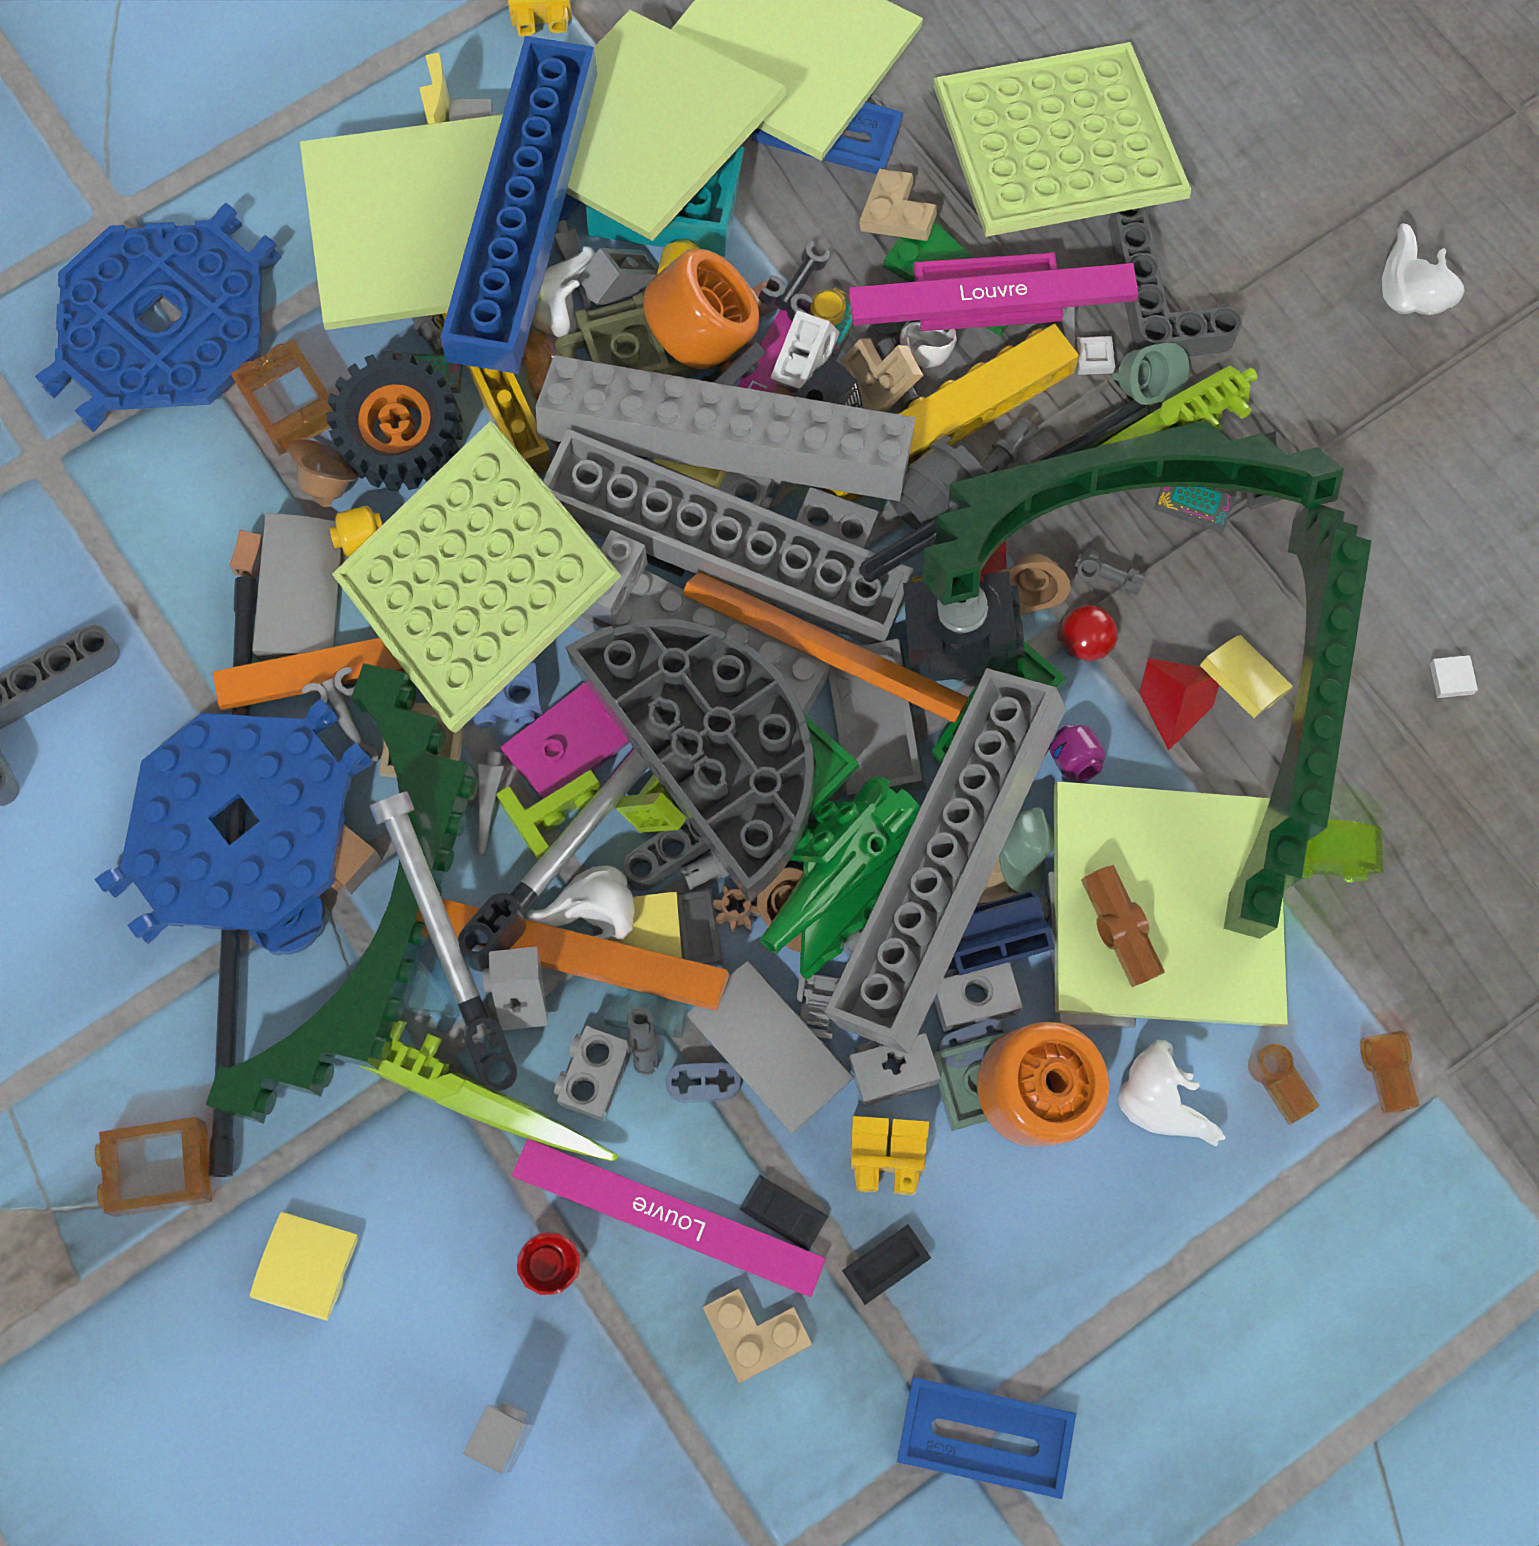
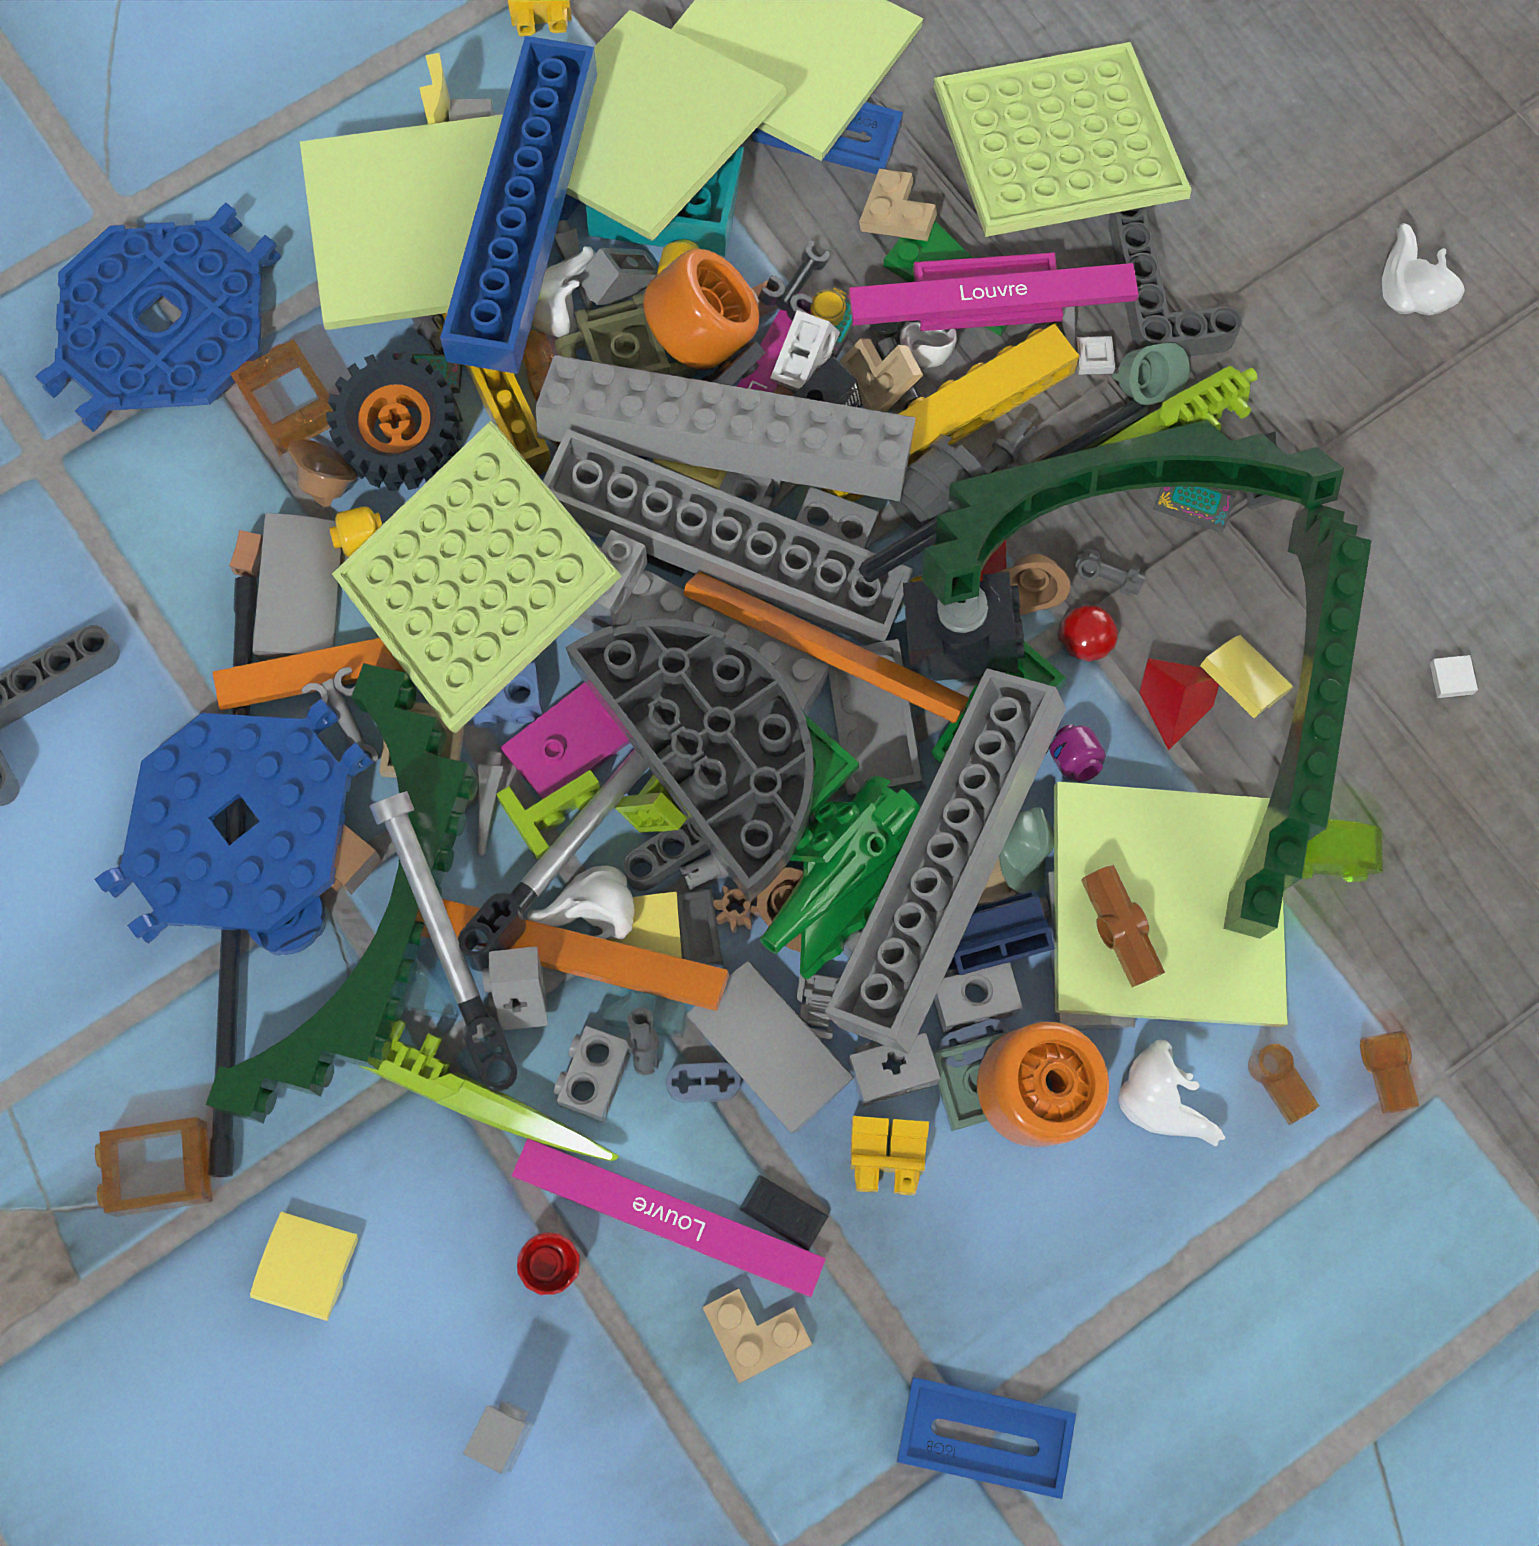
(886, 1264): black tile -> none

